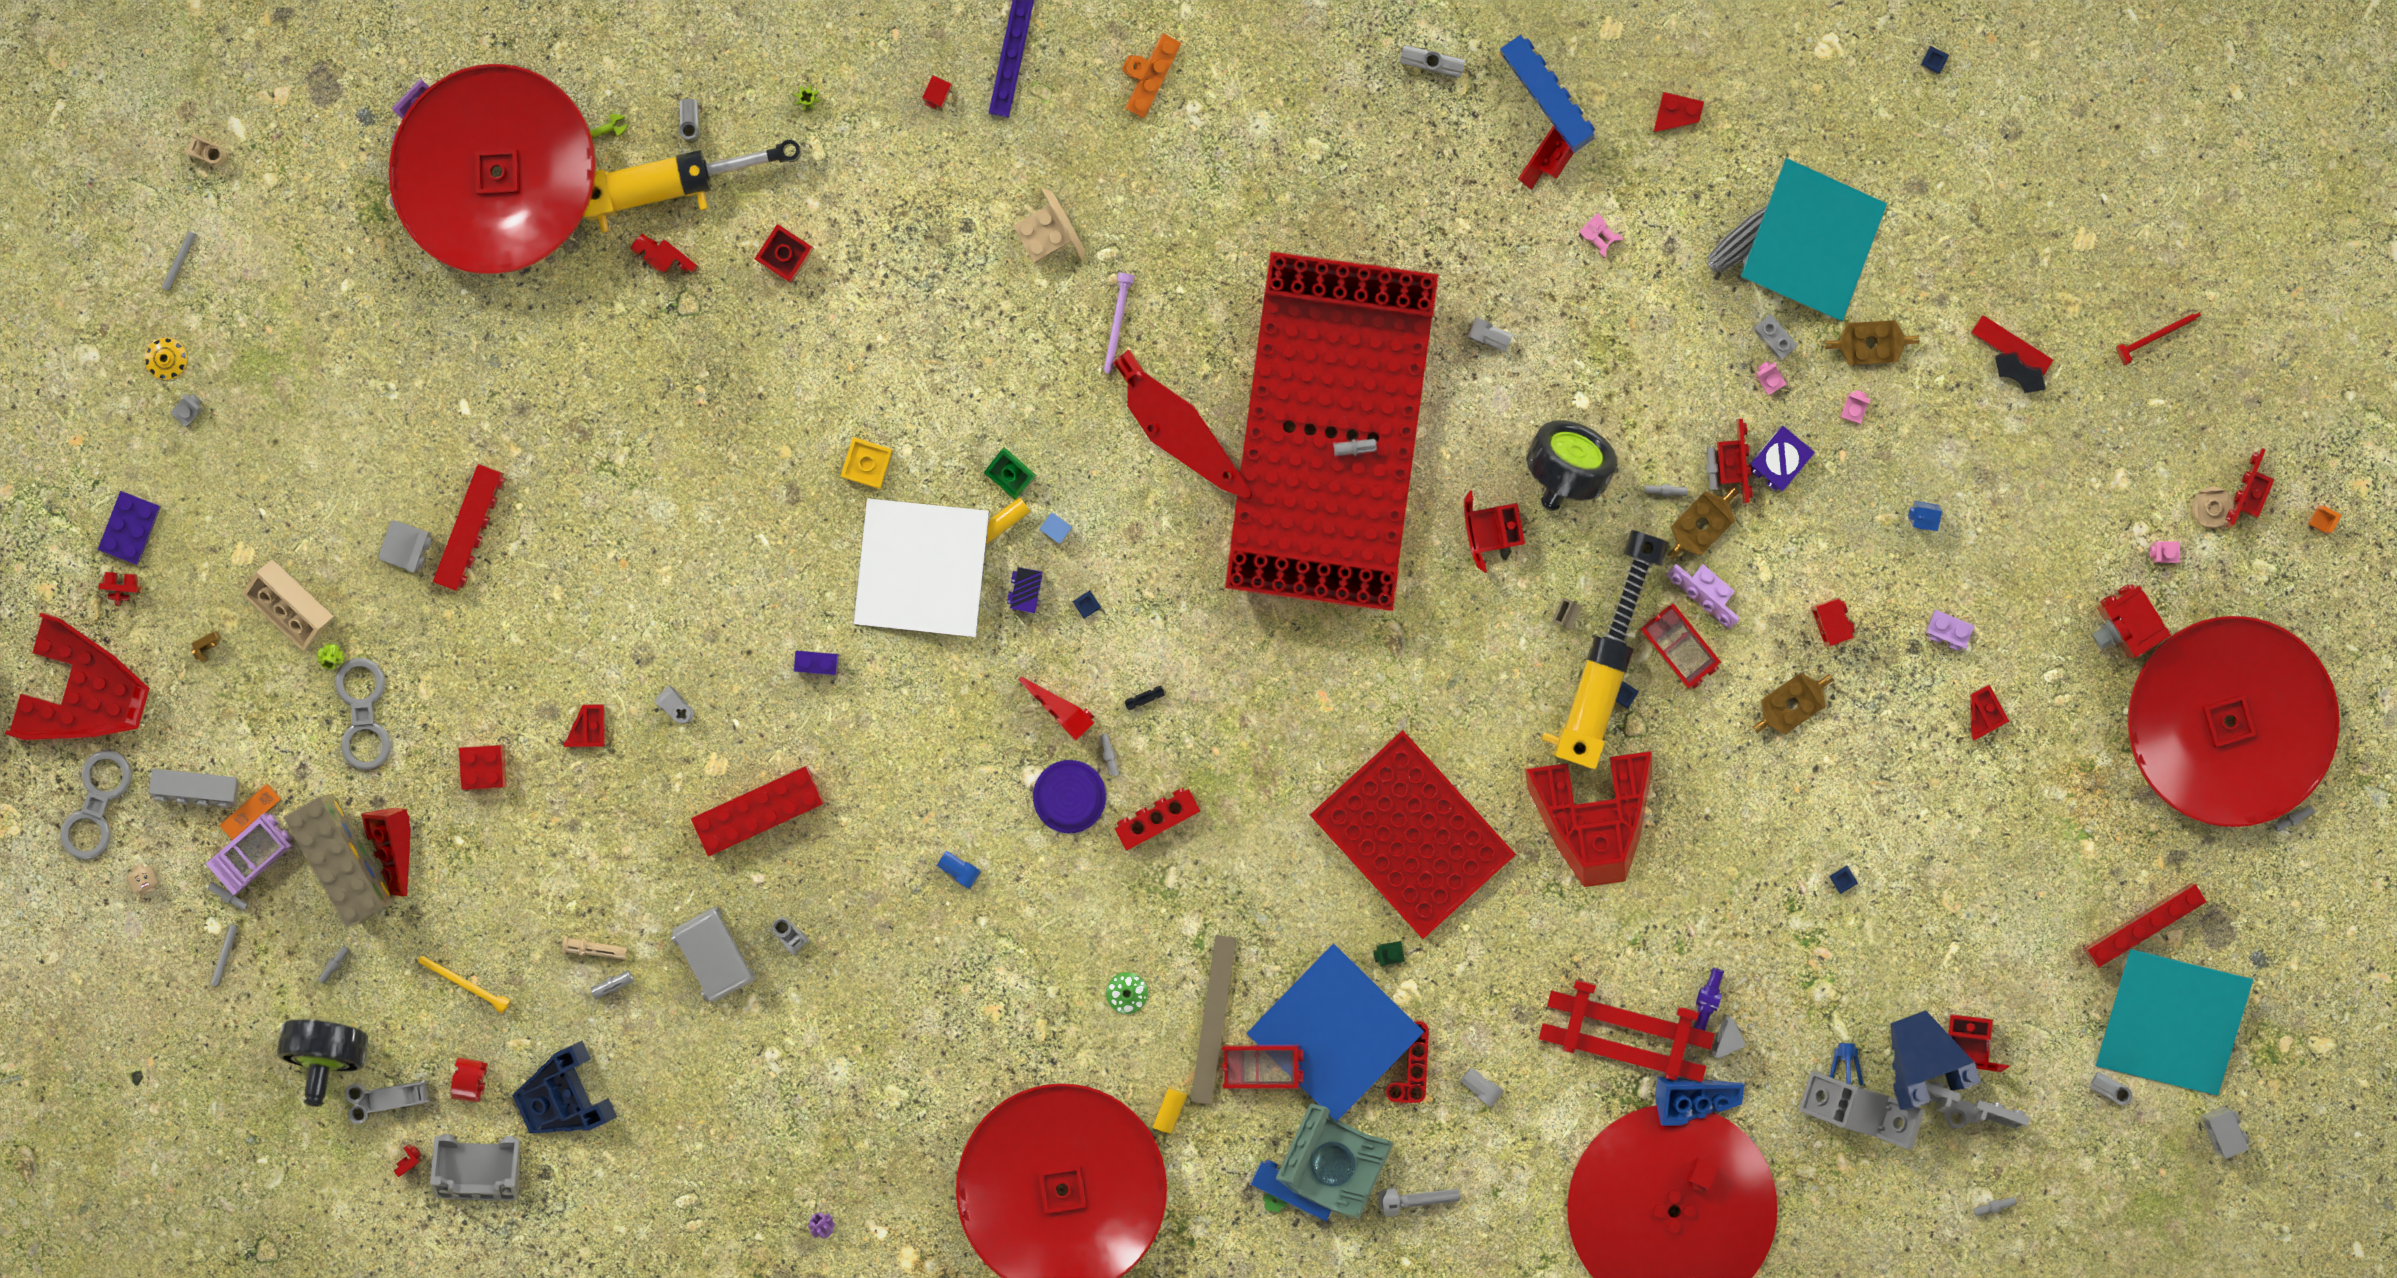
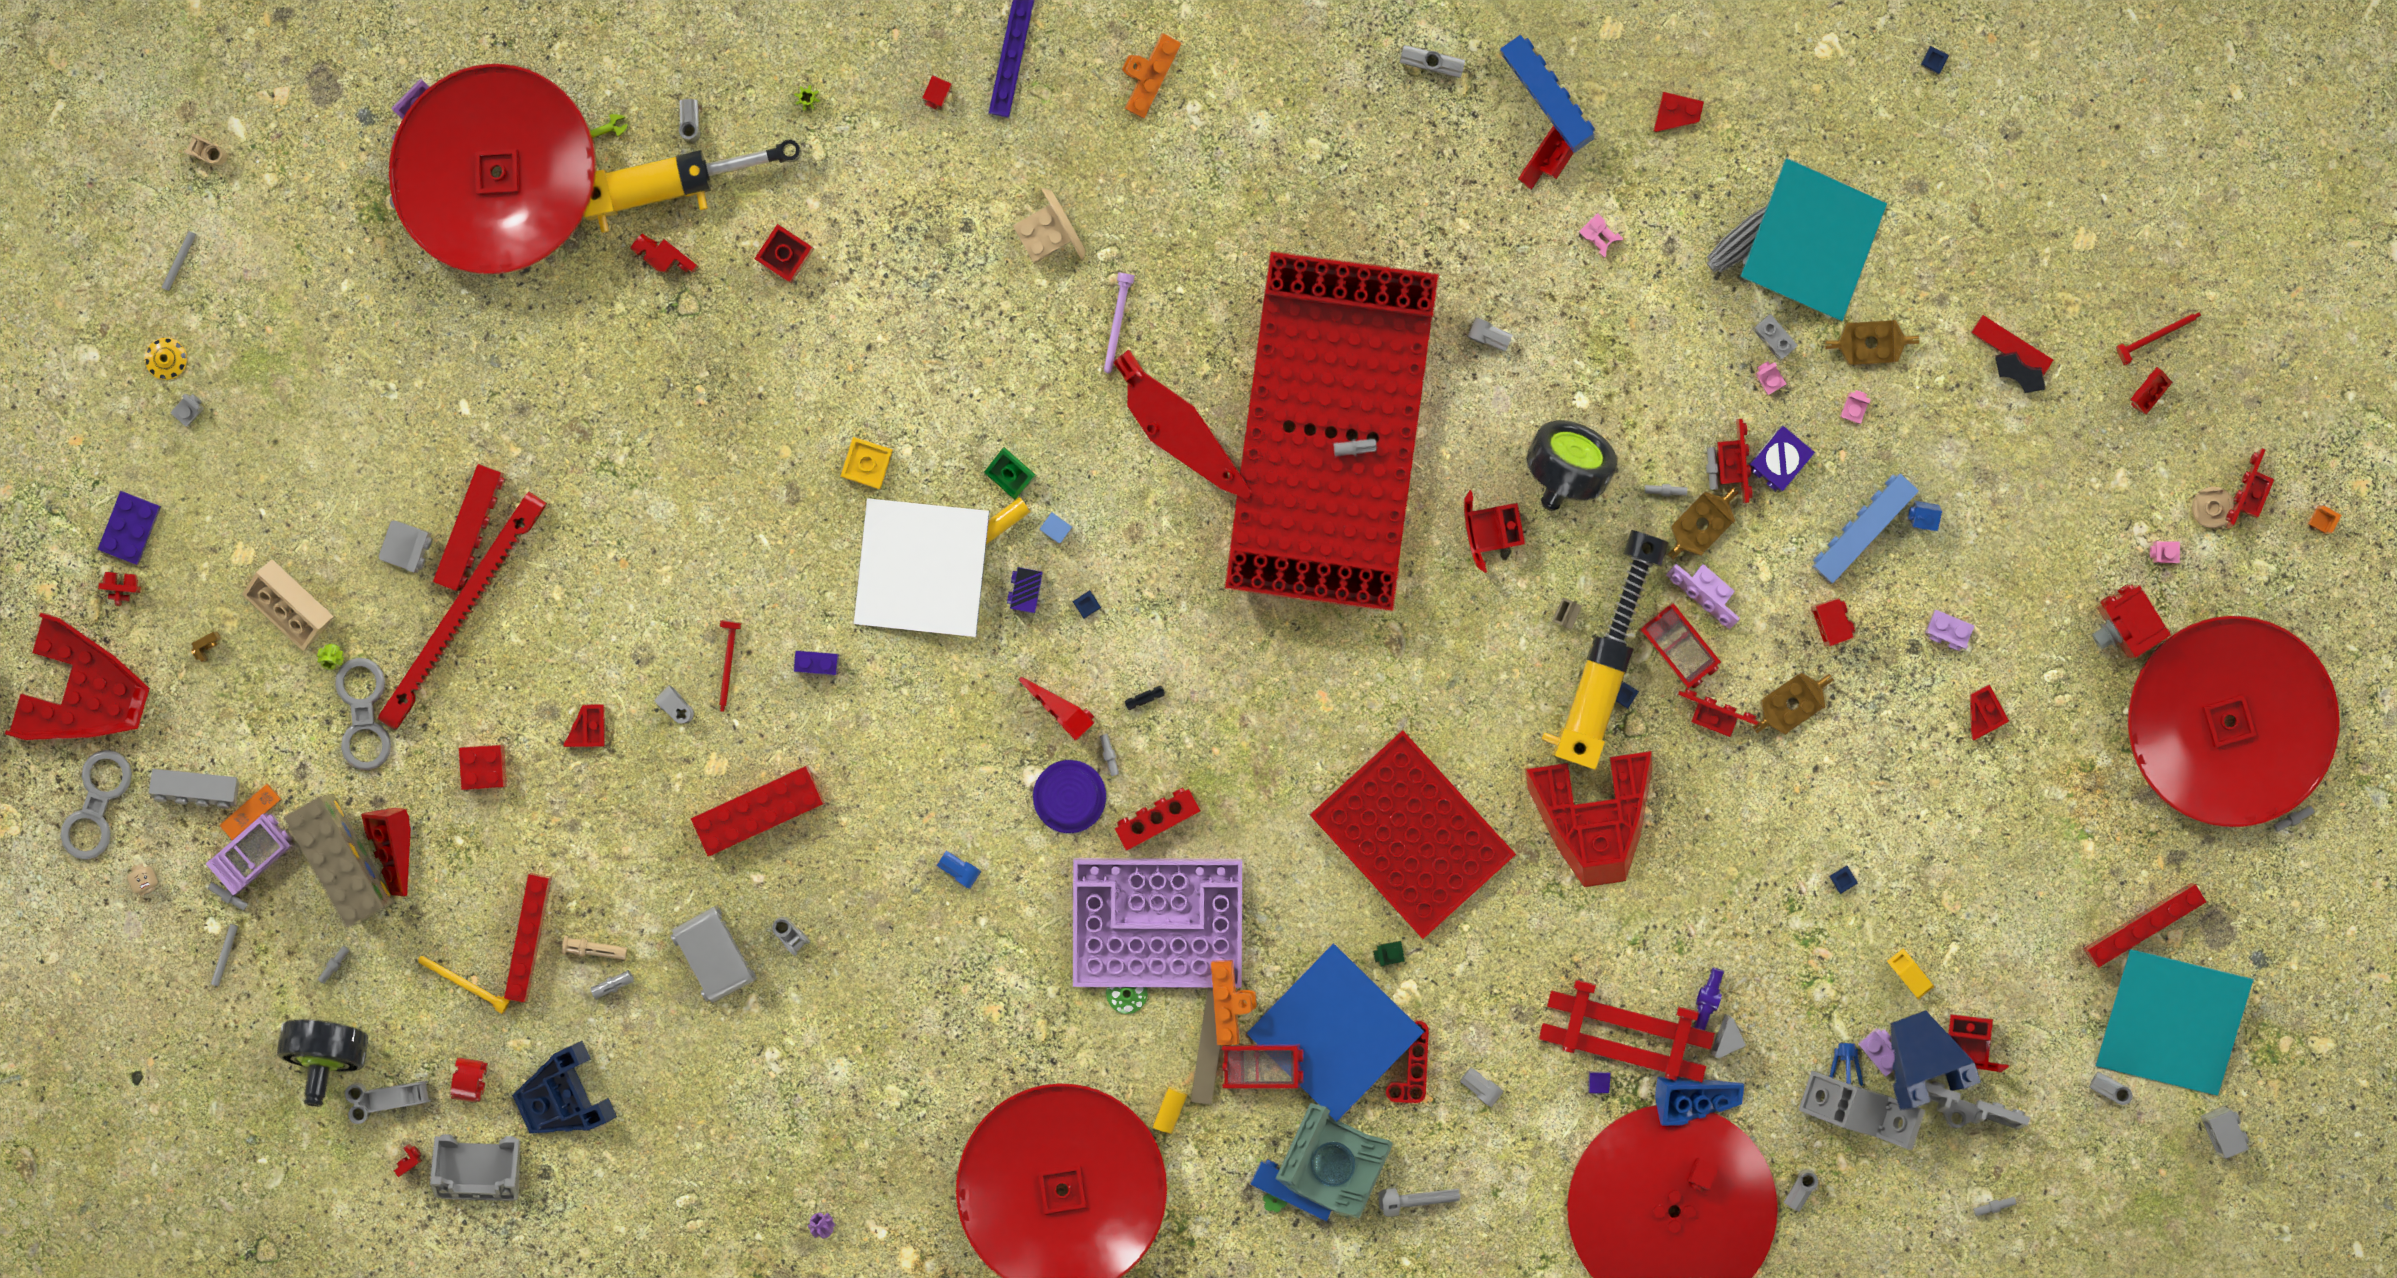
(395, 711): none -> red gear
(528, 937): none -> red brick
(728, 659): none -> red piece
(1155, 921): none -> lavender slope
(1229, 1002): none -> orange plate
(1598, 1082): none -> dark purple slope
(1716, 717): none -> red bracket
(1800, 1192): none -> light grey piece
(1865, 528): none -> medium blue brick
(1879, 1050): none -> lavender bracket
(1910, 973): none -> yellow slope
(2151, 391): none -> red bracket

